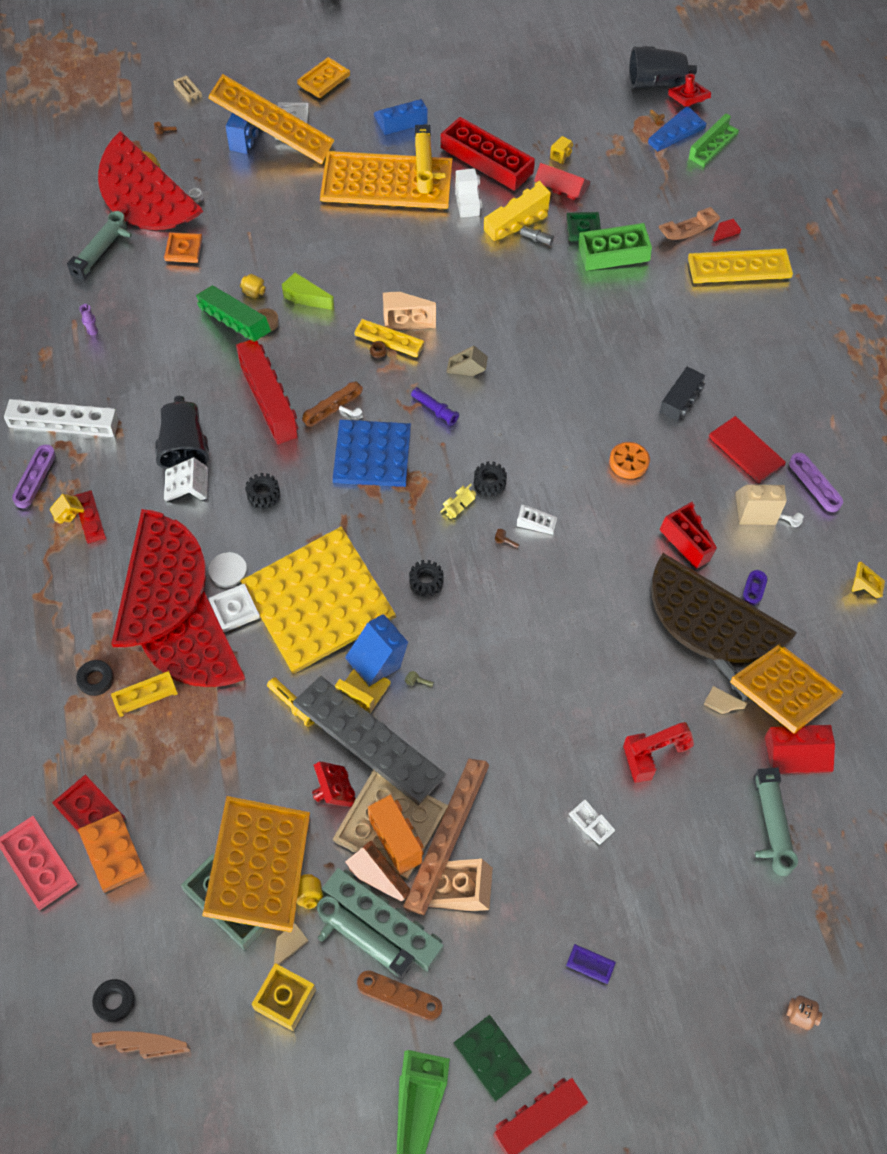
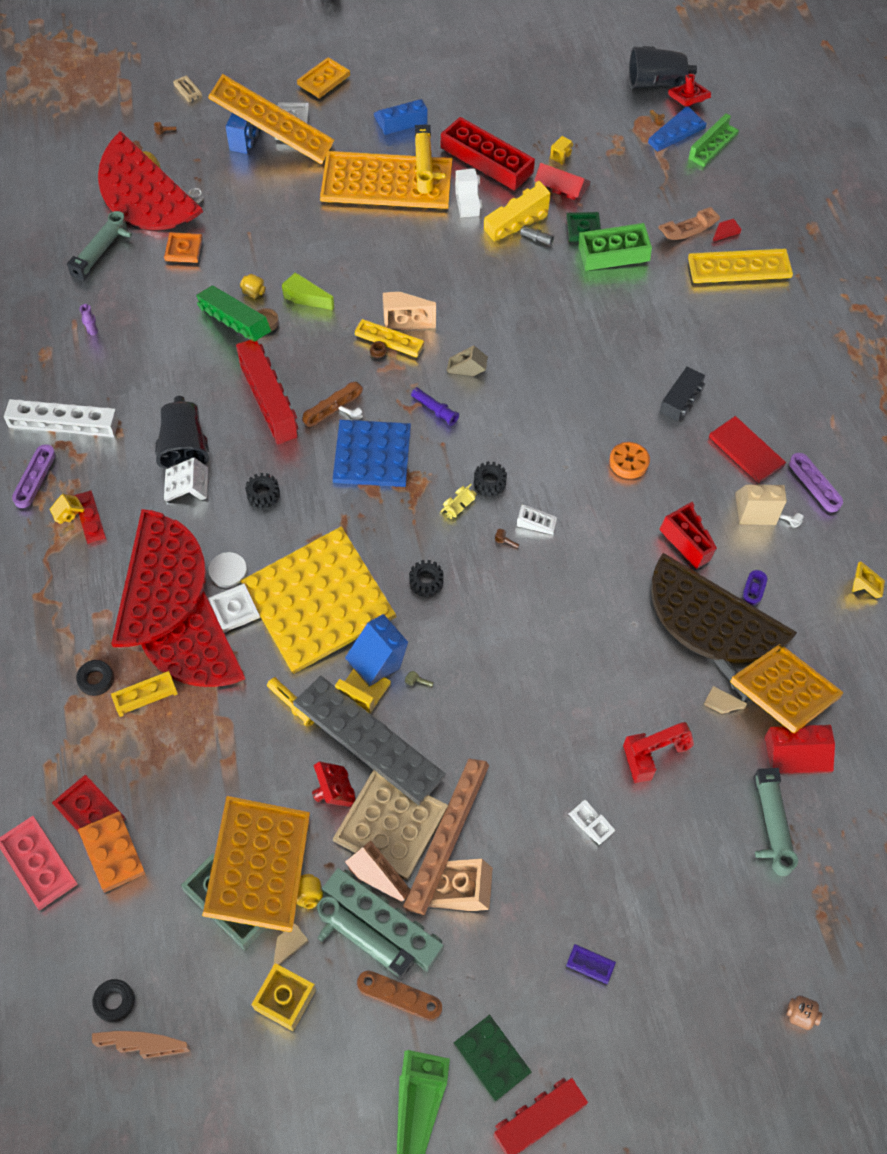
(396, 834): orange brick -> none

